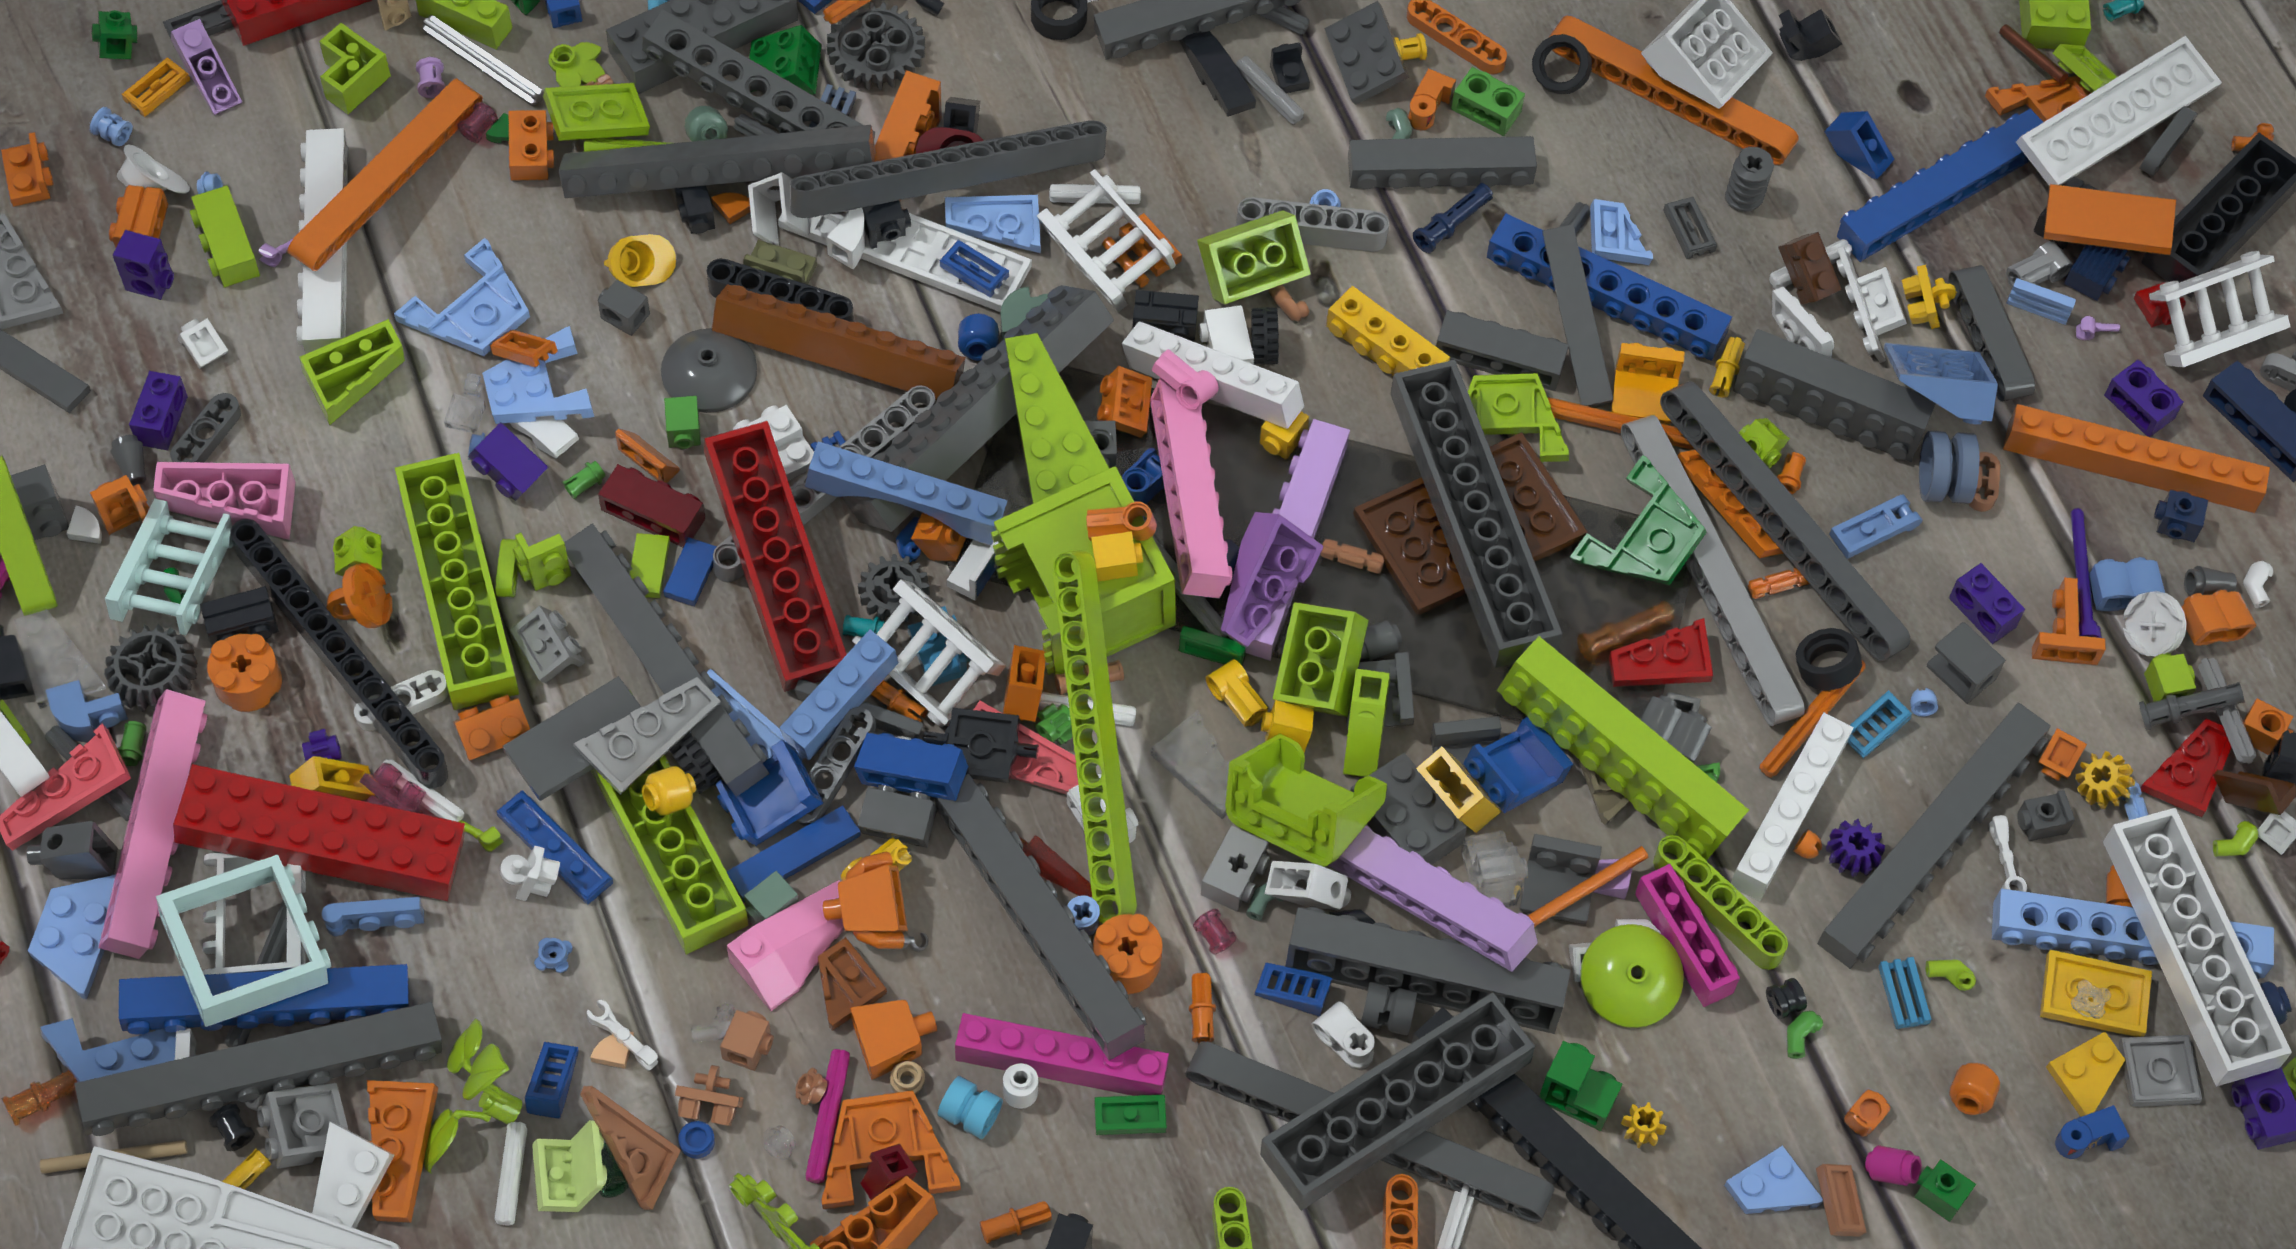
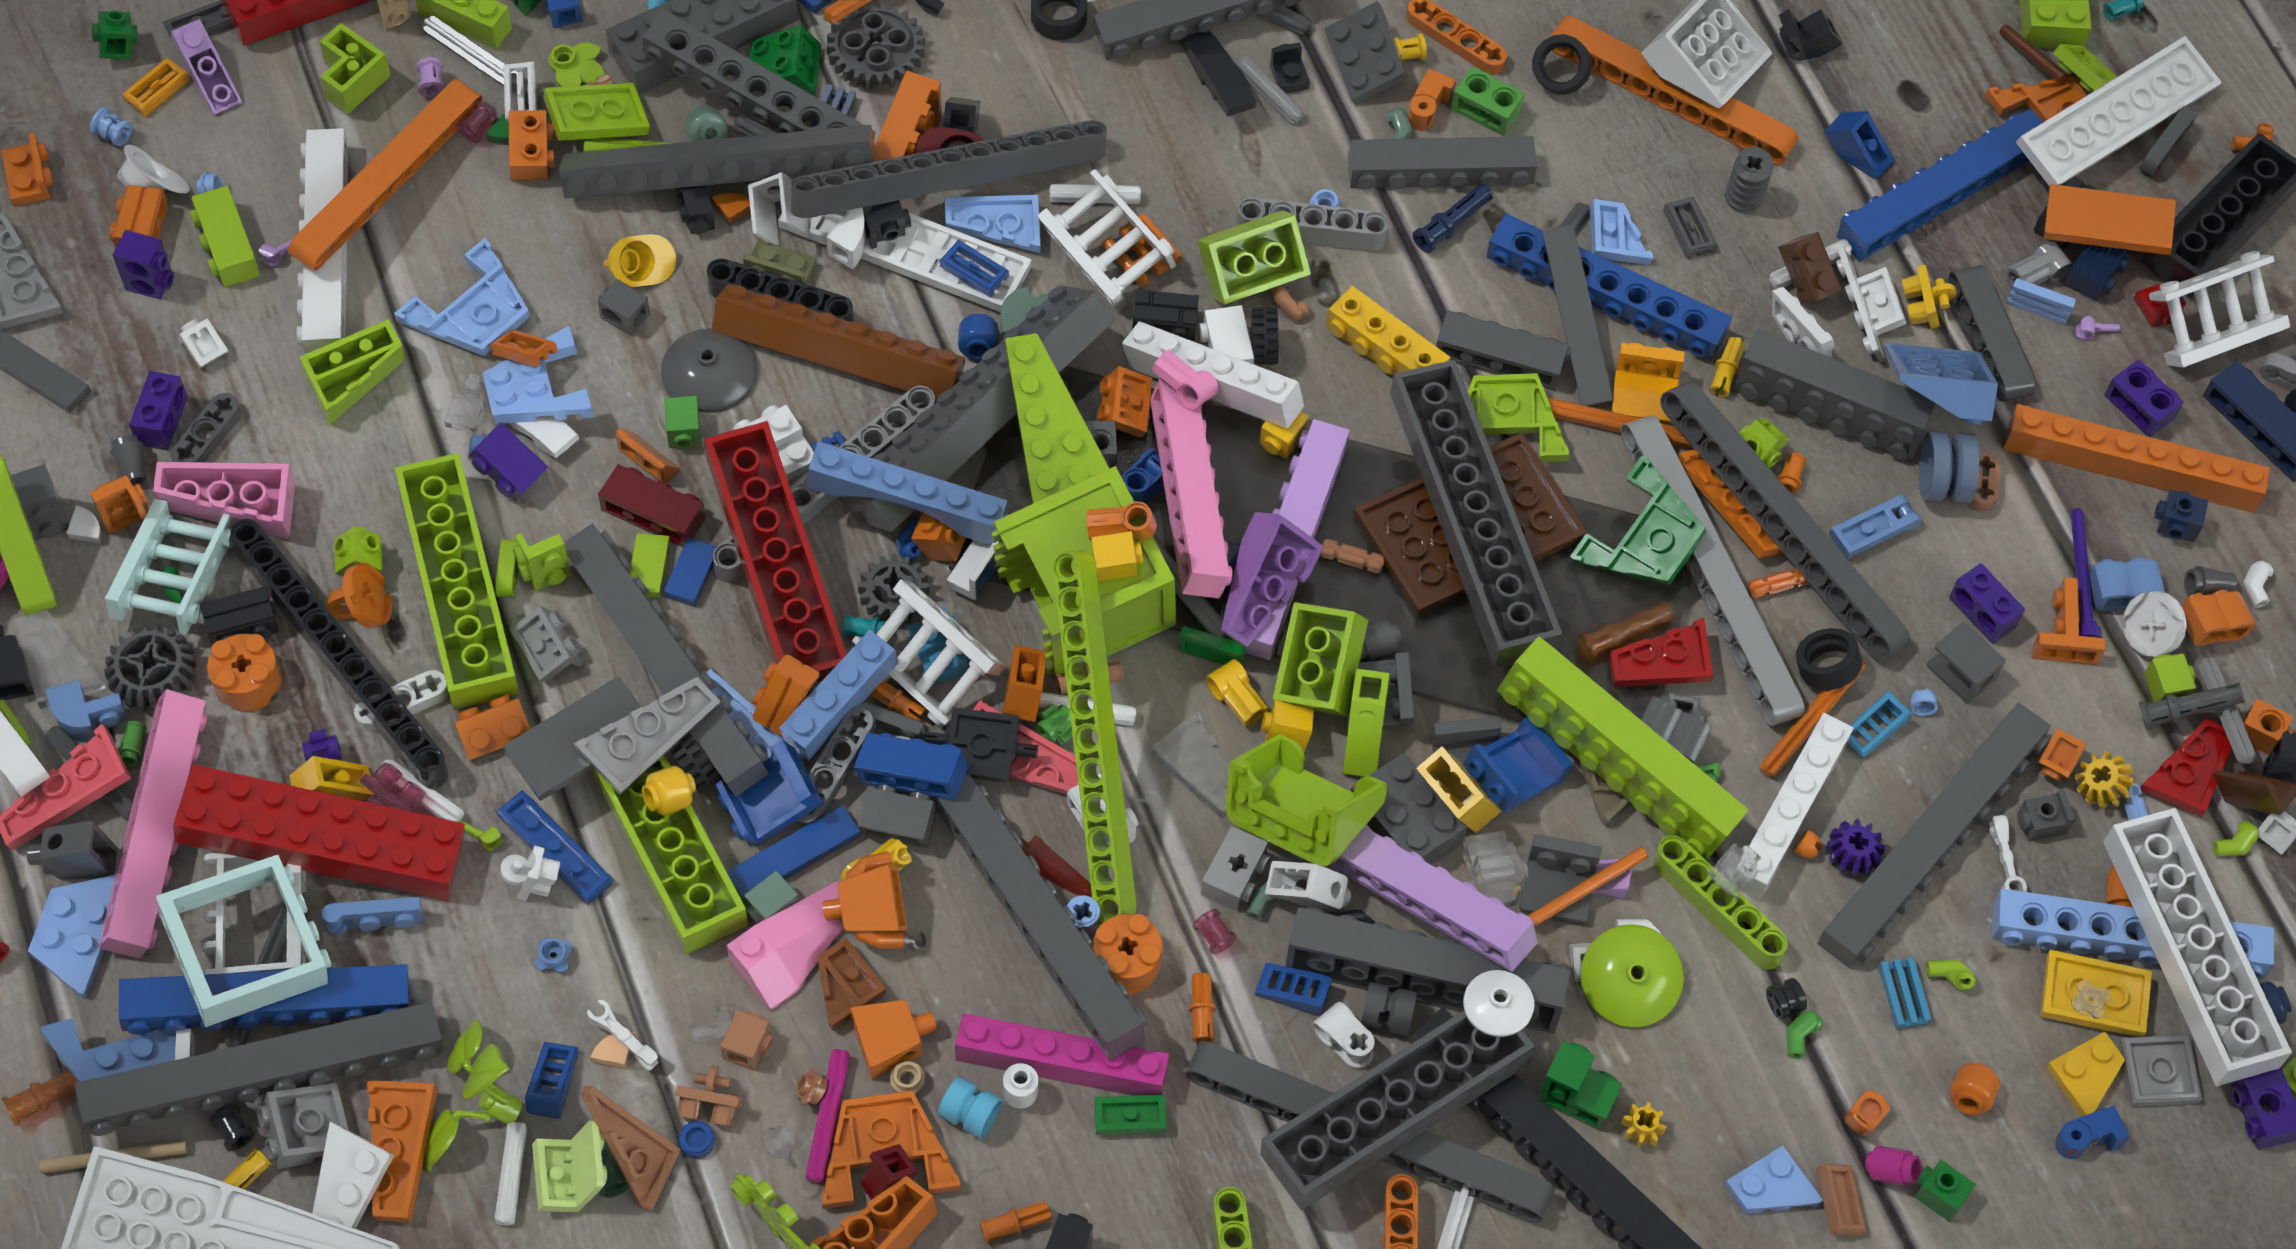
(532, 88): none -> white tile
(584, 479): bright green pin -> none
(785, 691): none -> orange brick
(1496, 1017): none -> white dish
(1682, 923): dark pink brick -> none
(1735, 870): none -> clear brick

